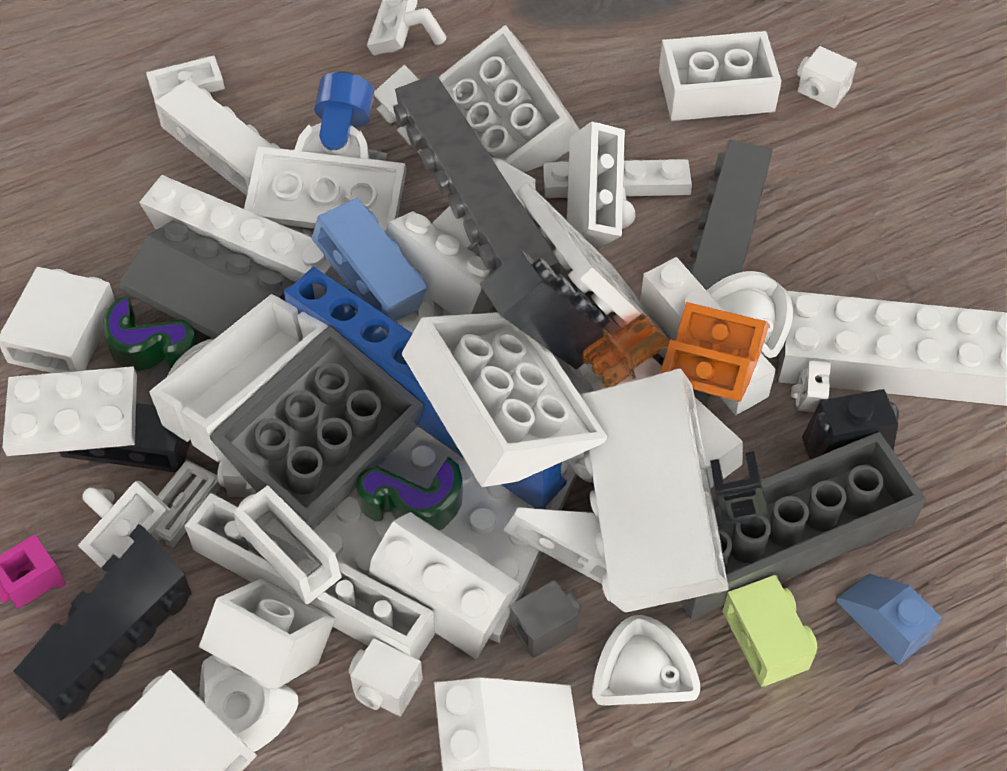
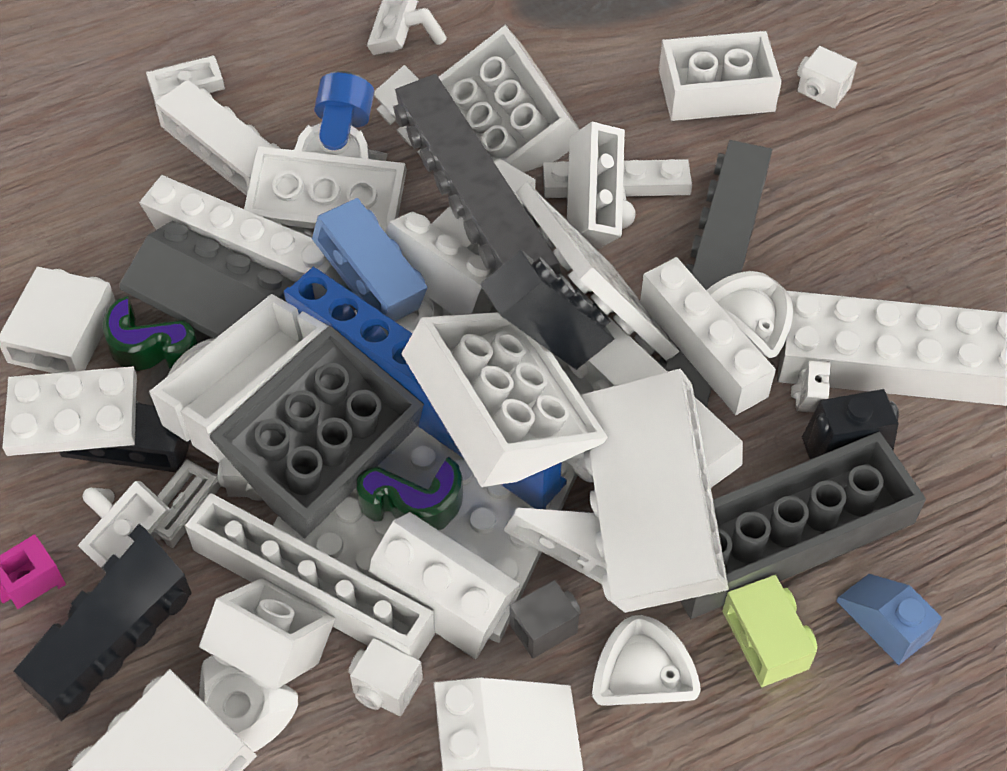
(287, 543): white window -> none
(625, 350): clear orange arm -> none
(716, 350): orange slope -> none
(743, 498): black window -> none

